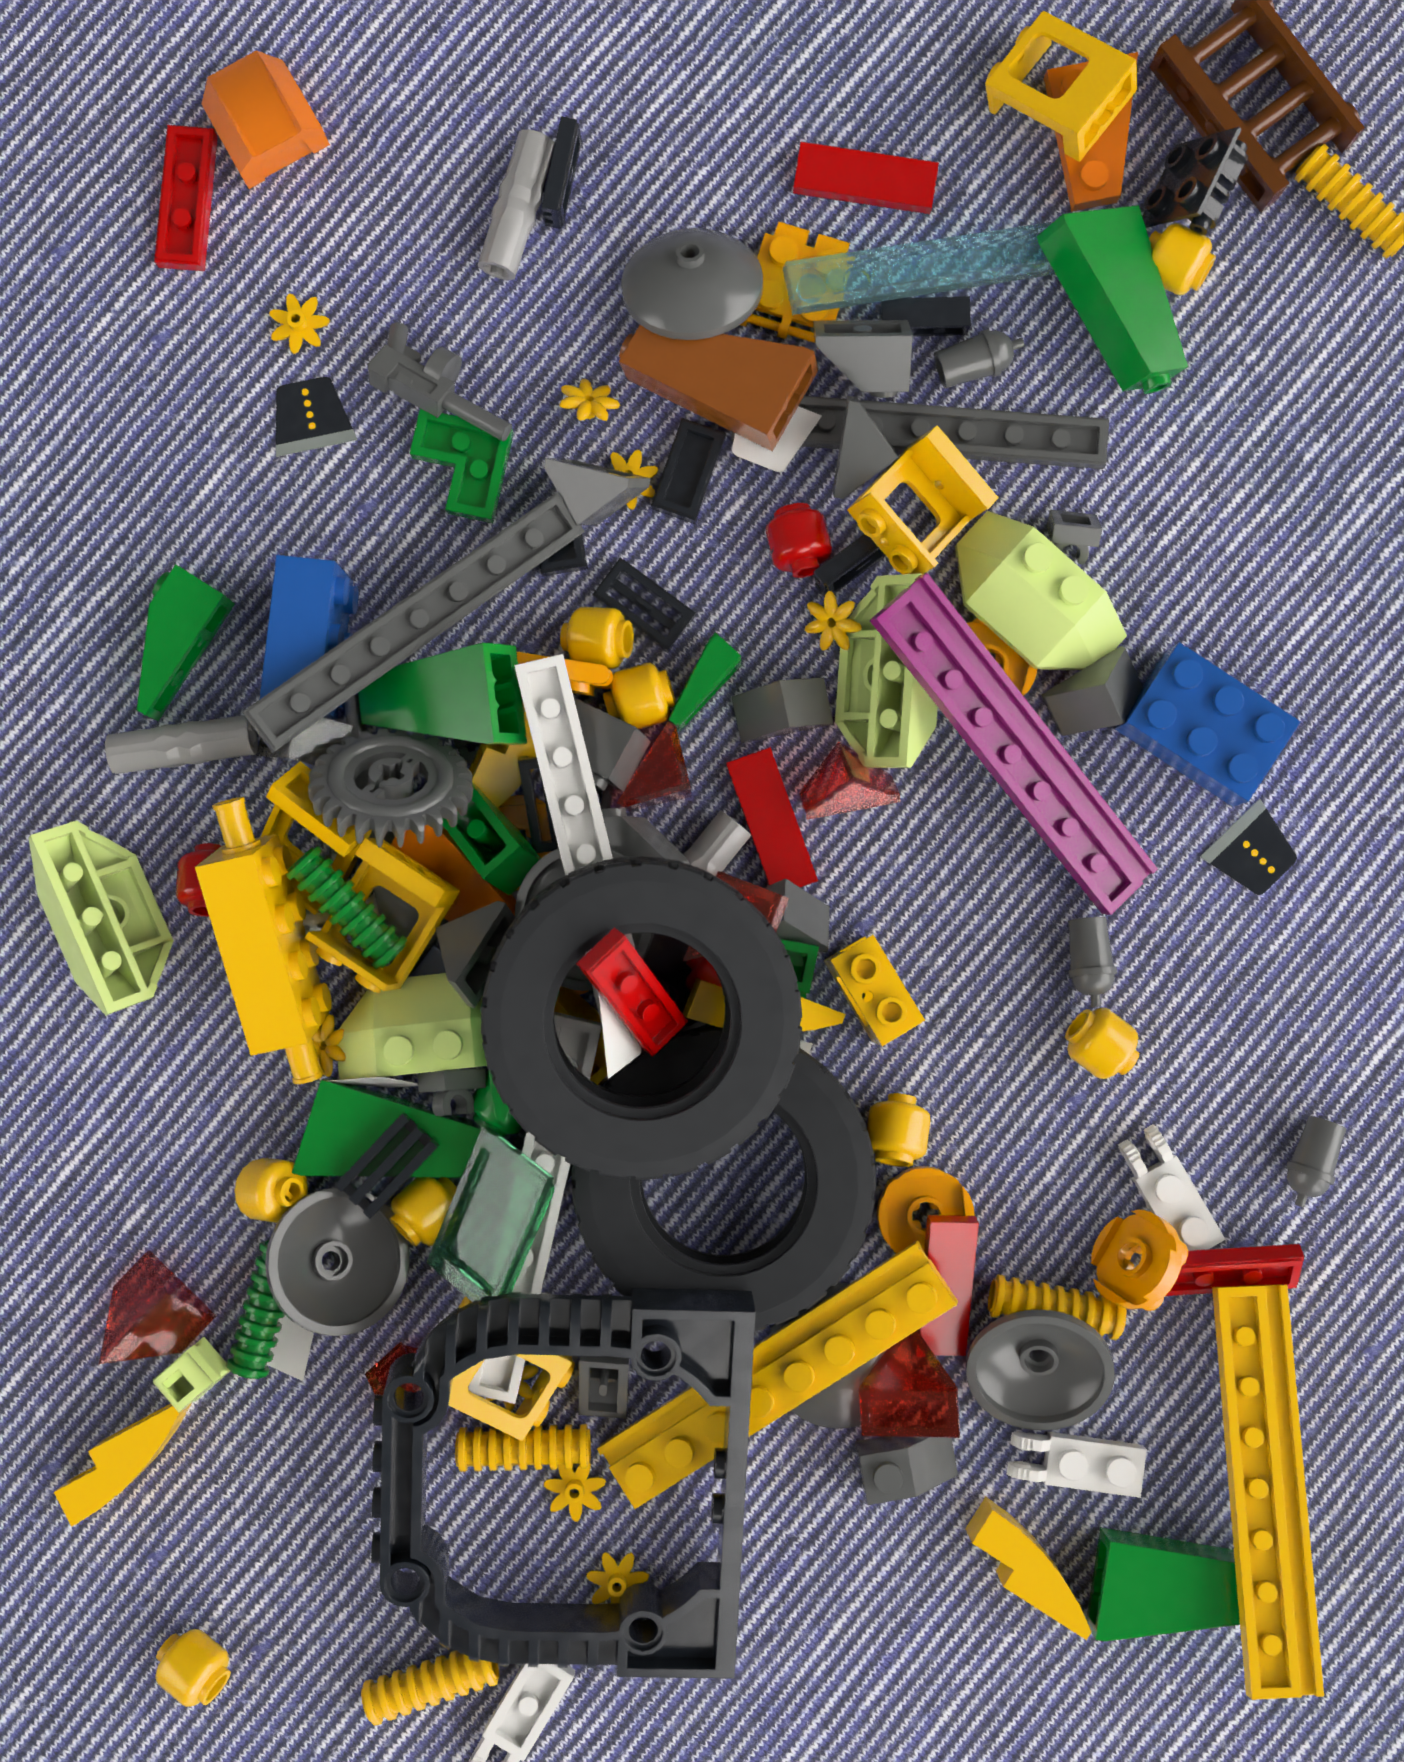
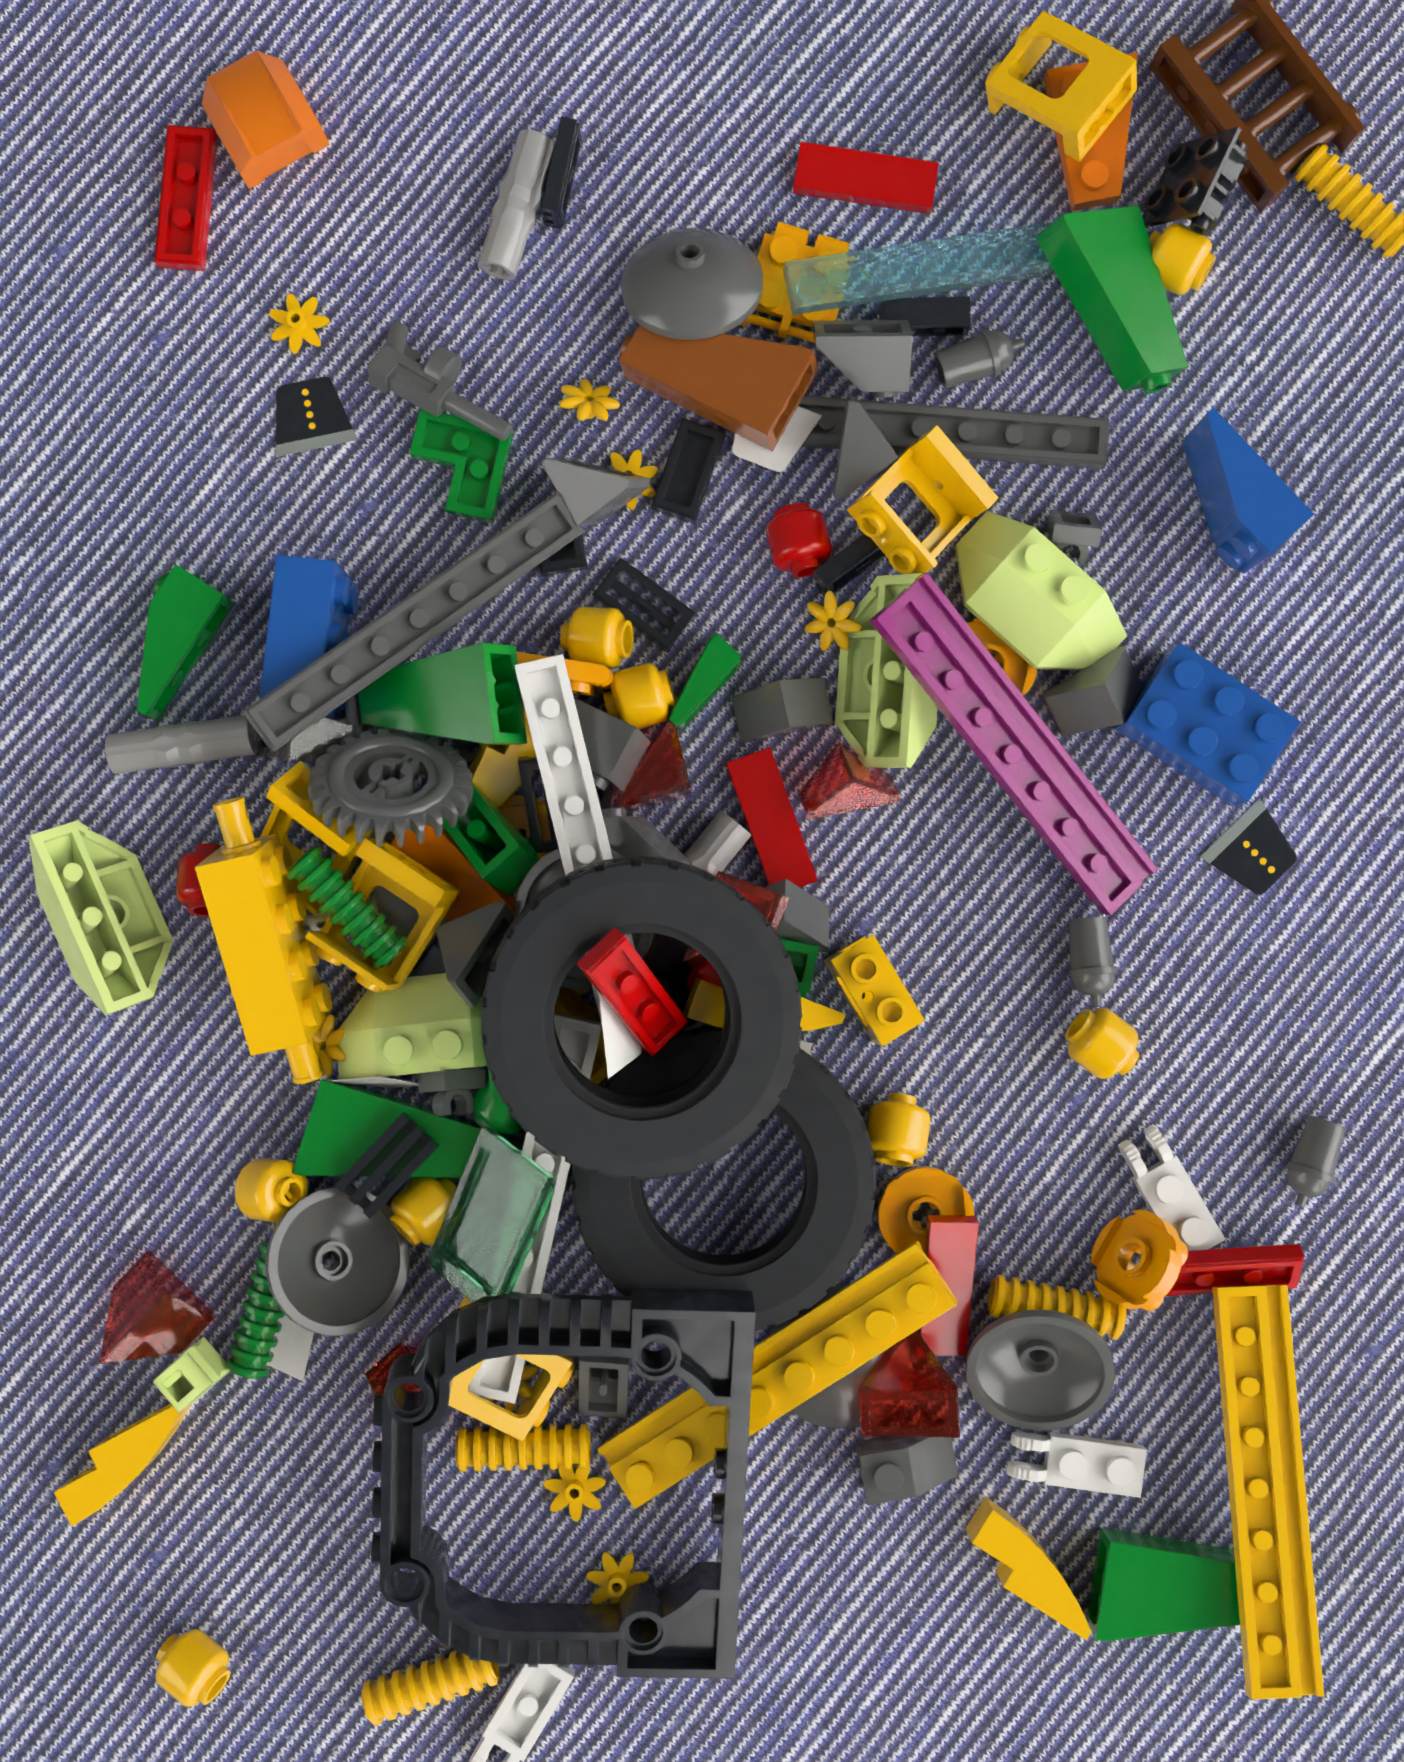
(1240, 495): none -> blue slope

